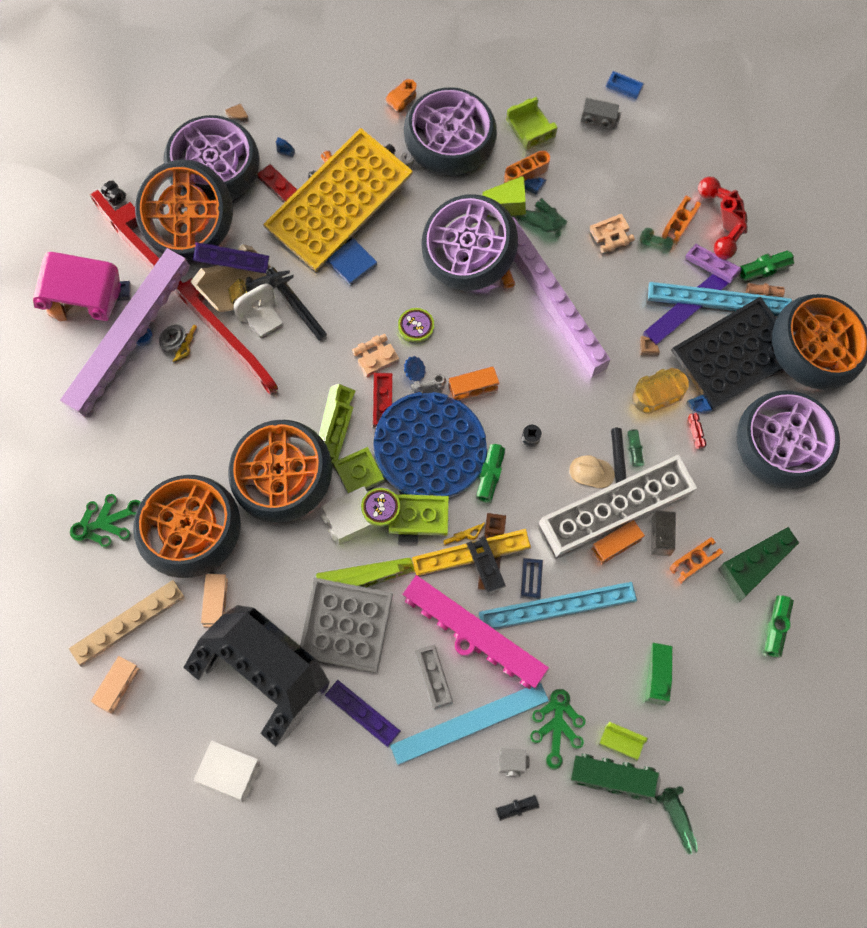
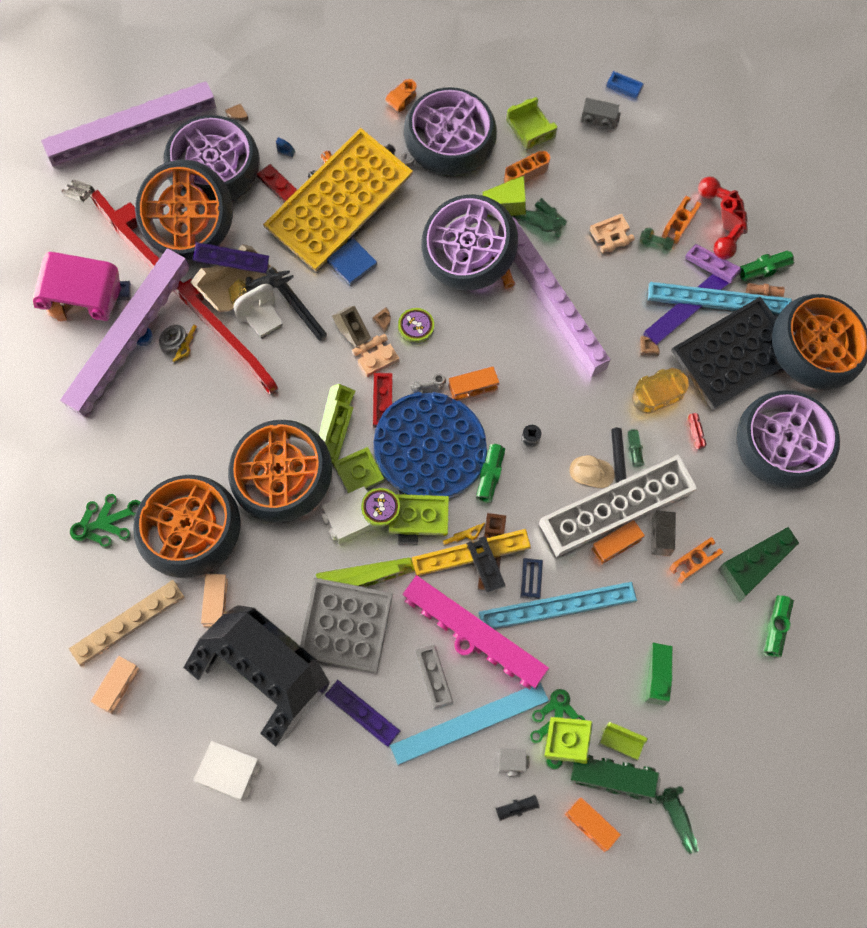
(80, 188): none -> clear smoke tile
(113, 193): black wheel -> none
(128, 123): none -> lavender brick
(351, 326): none -> dark tan slope
(382, 319): none -> medium nougat tile
(414, 368): blue piece -> none
(534, 185): blue tile -> none
(568, 740): none -> lime plate
(592, 824): none -> orange piece
(699, 405): blue tile -> none

